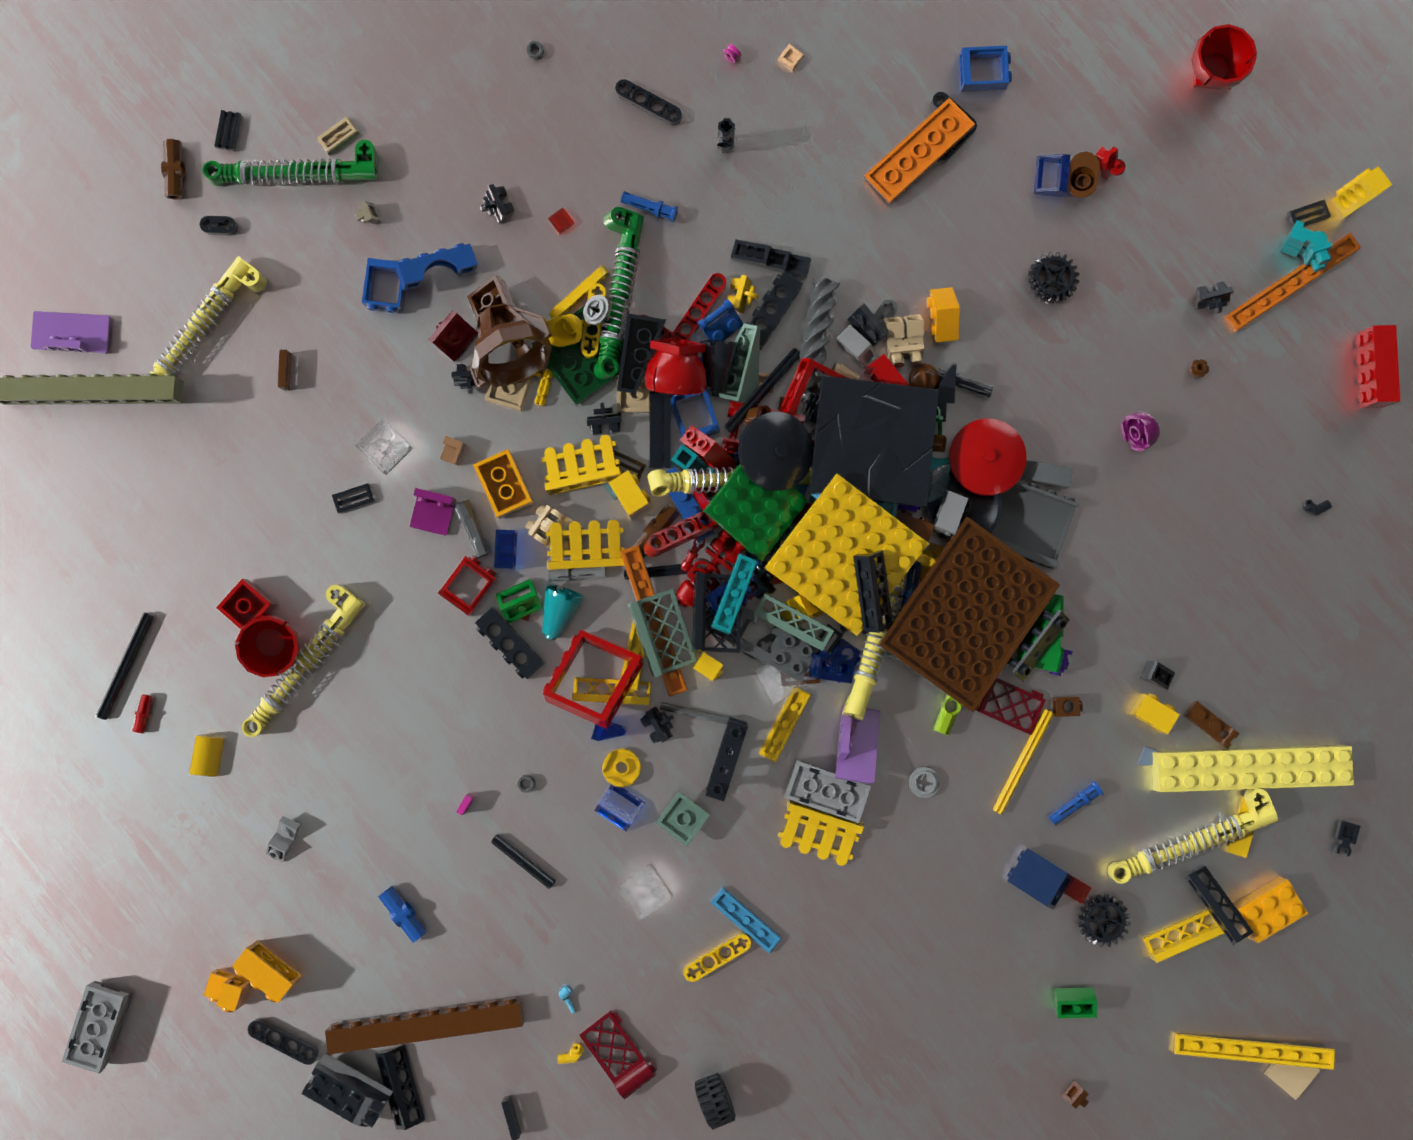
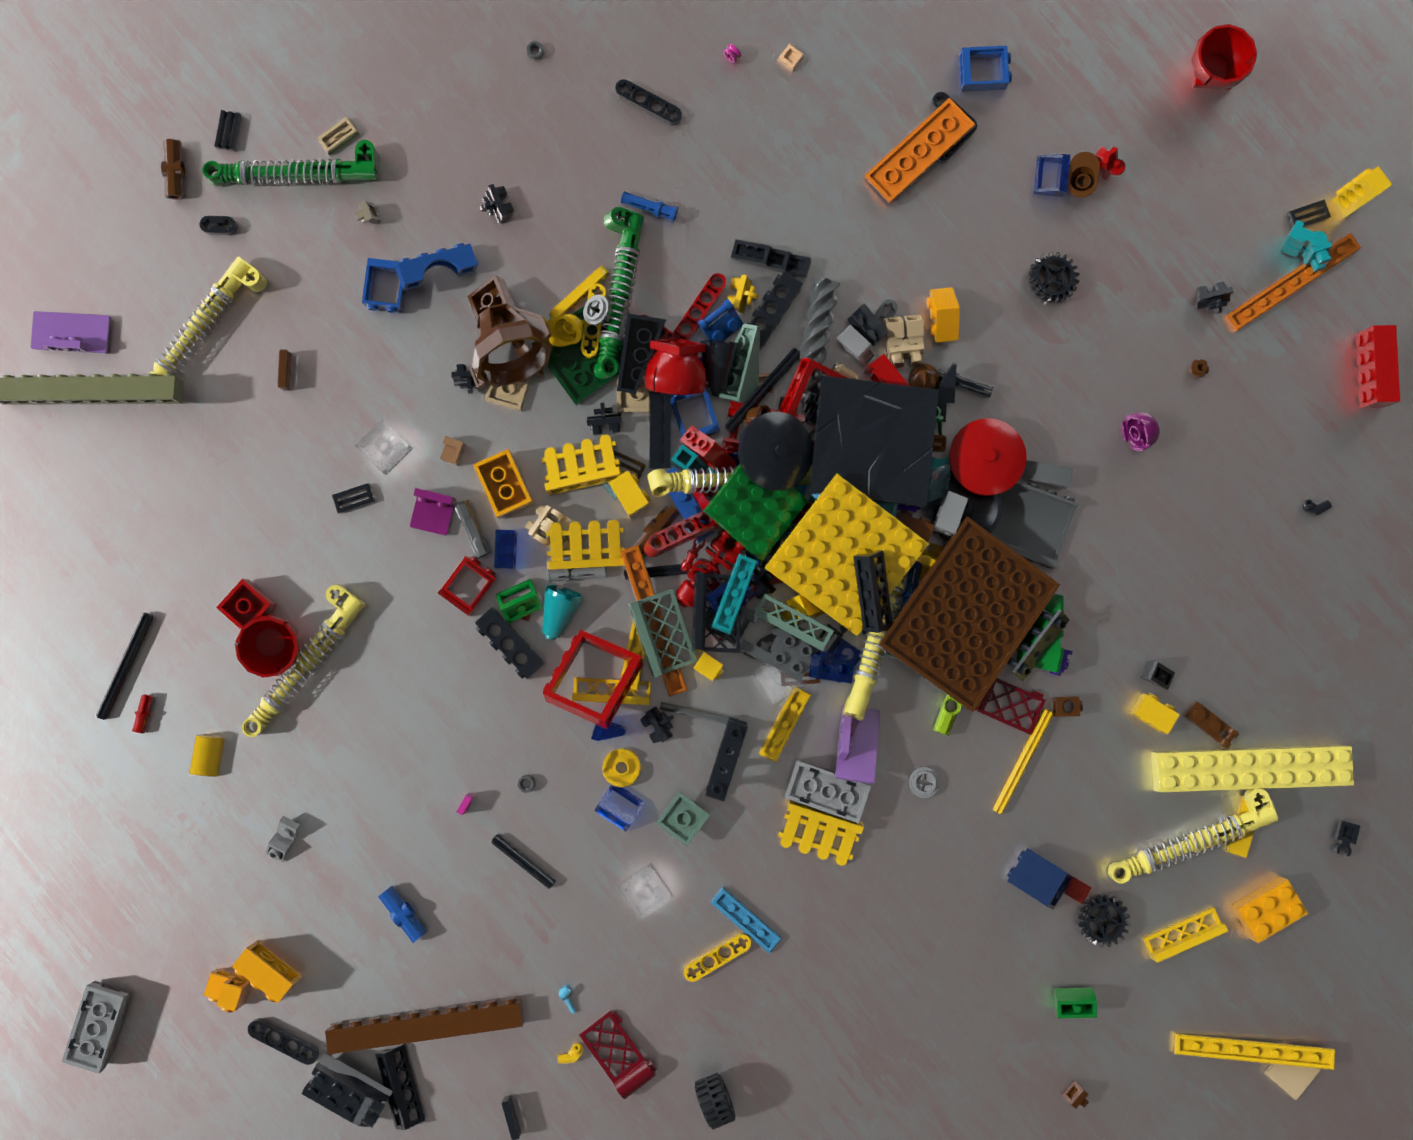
(453, 335): dark red tile -> none
(543, 388): yellow axle -> none
(561, 221): clear red tile -> none
(726, 135): black piece -> none
(1085, 800): blue pin -> none
(1147, 757): sand blue tile -> none
(1215, 907): black fence -> none

